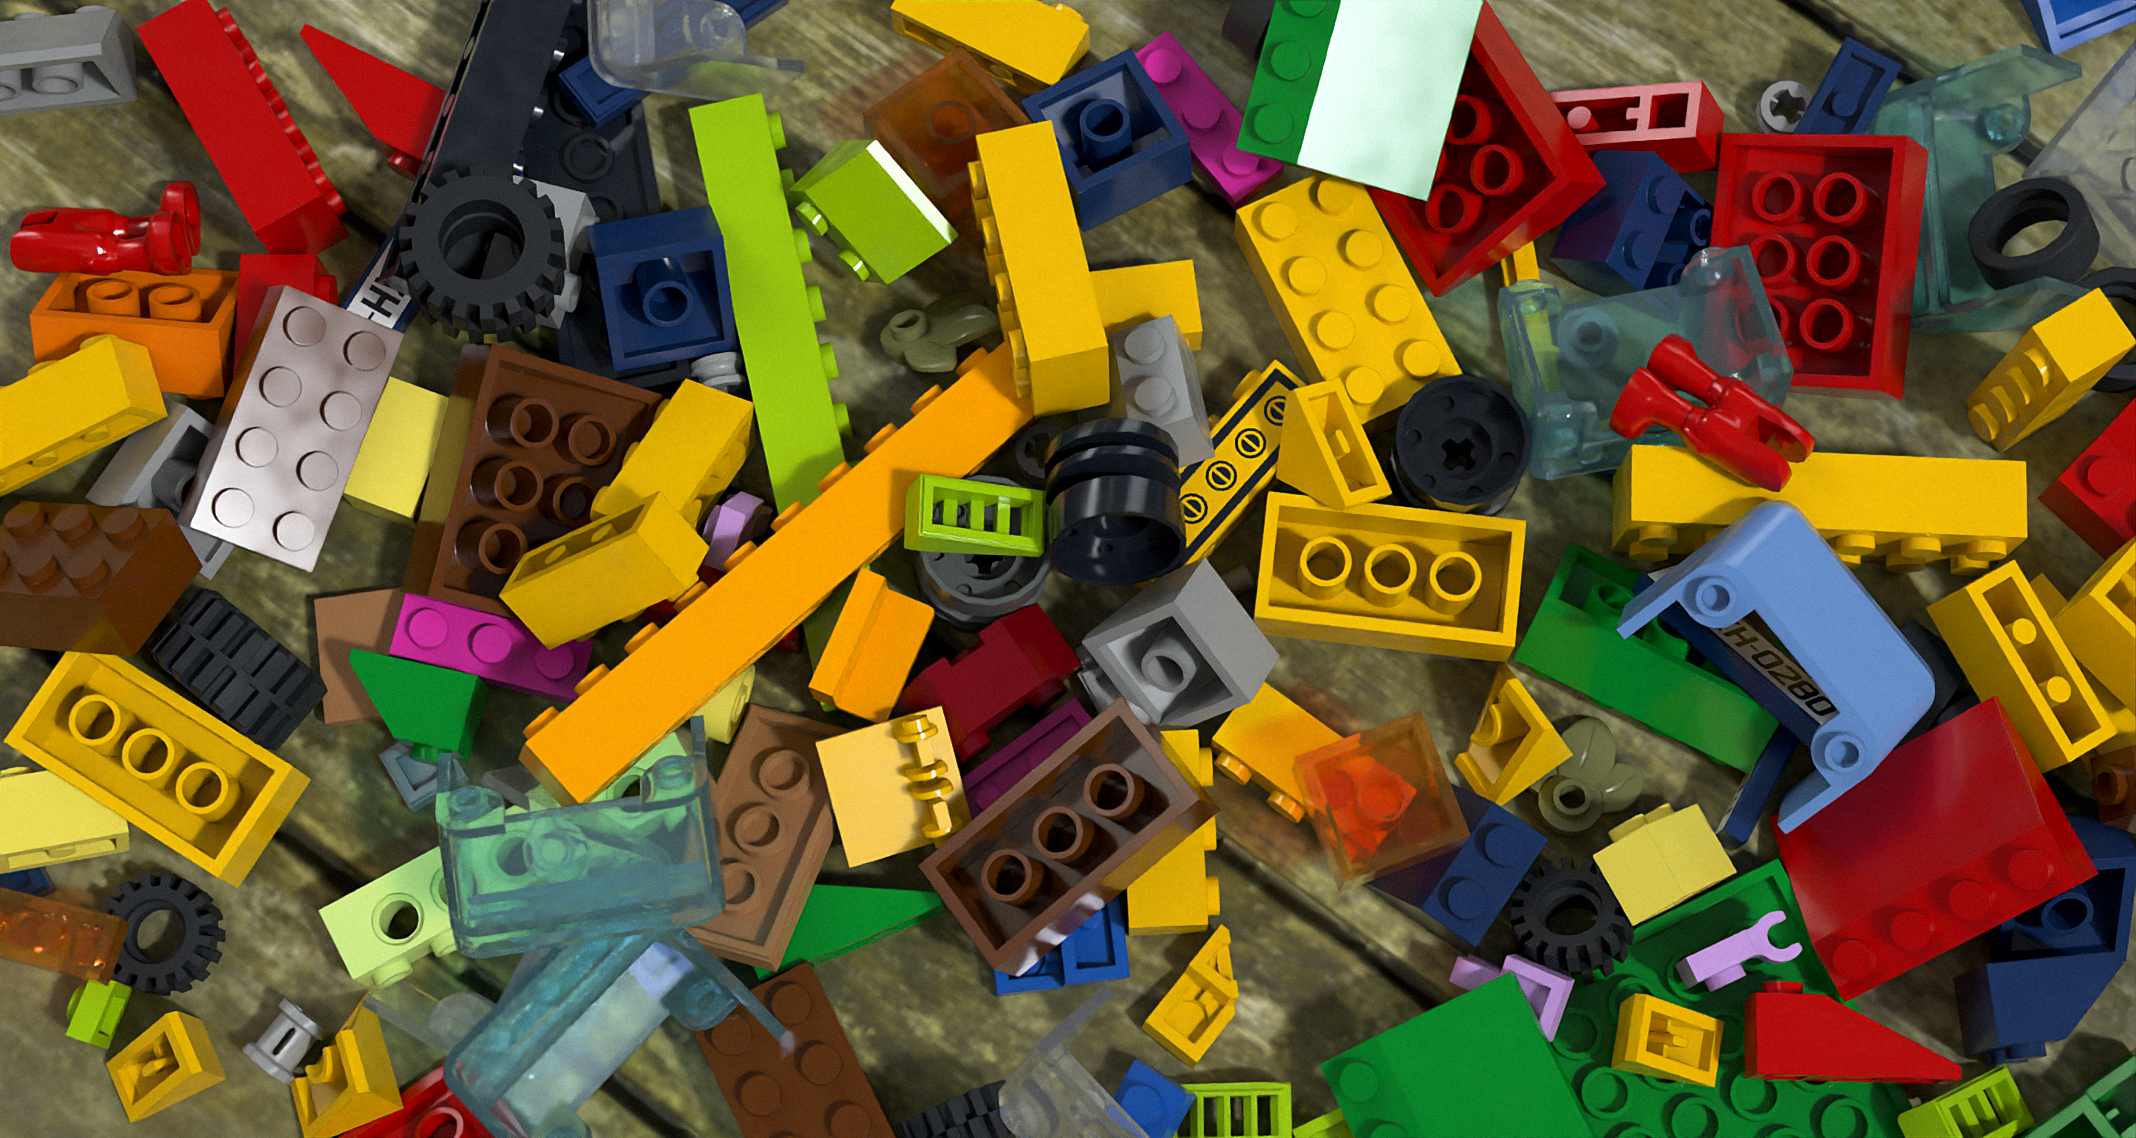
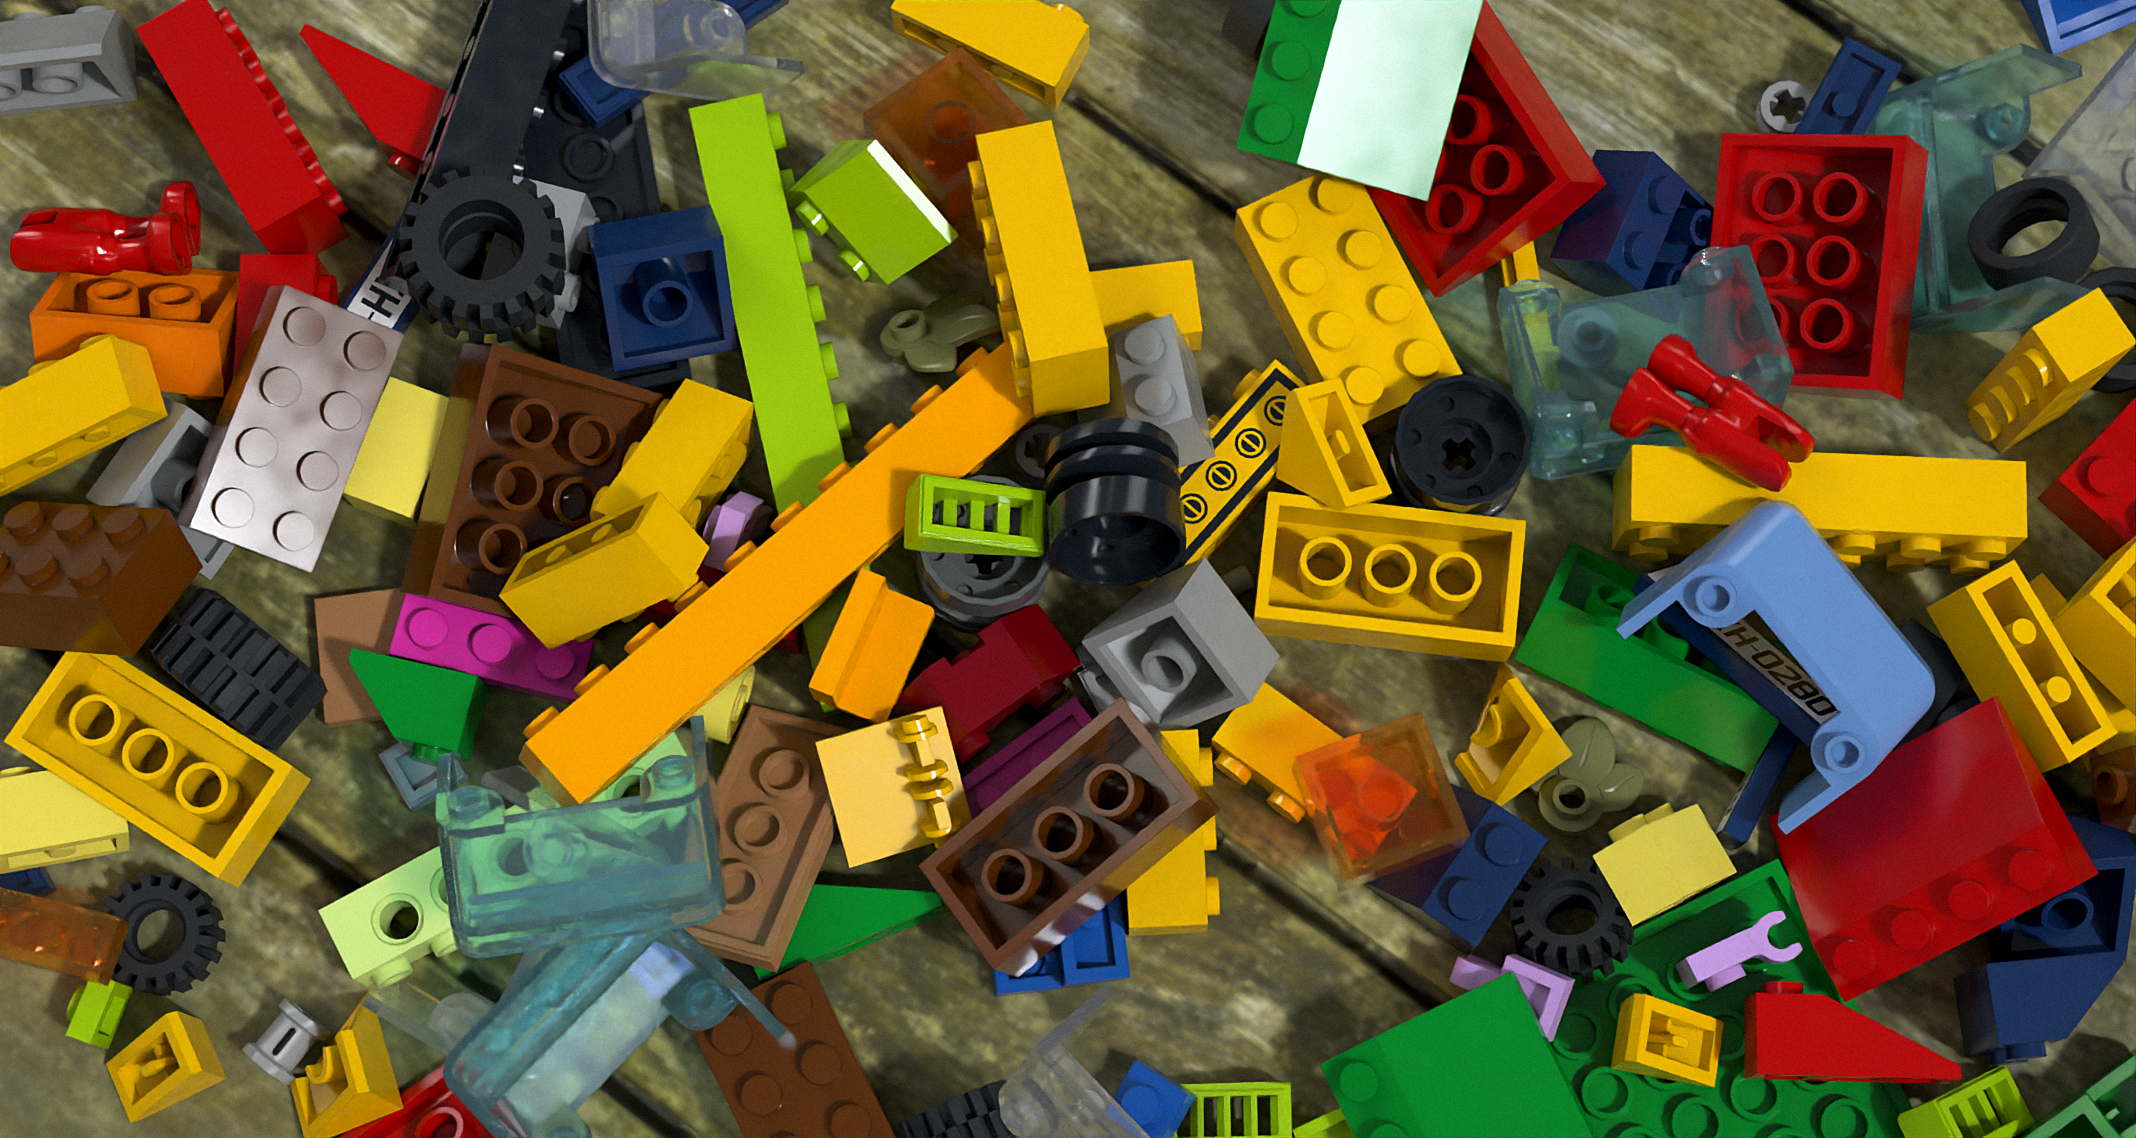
(722, 372): light grey bush -> none
(1113, 138): dark blue slope -> none
(1198, 1003): yellow slope -> none
(1207, 121): dark pink plate -> none
(1669, 118): red slope -> none

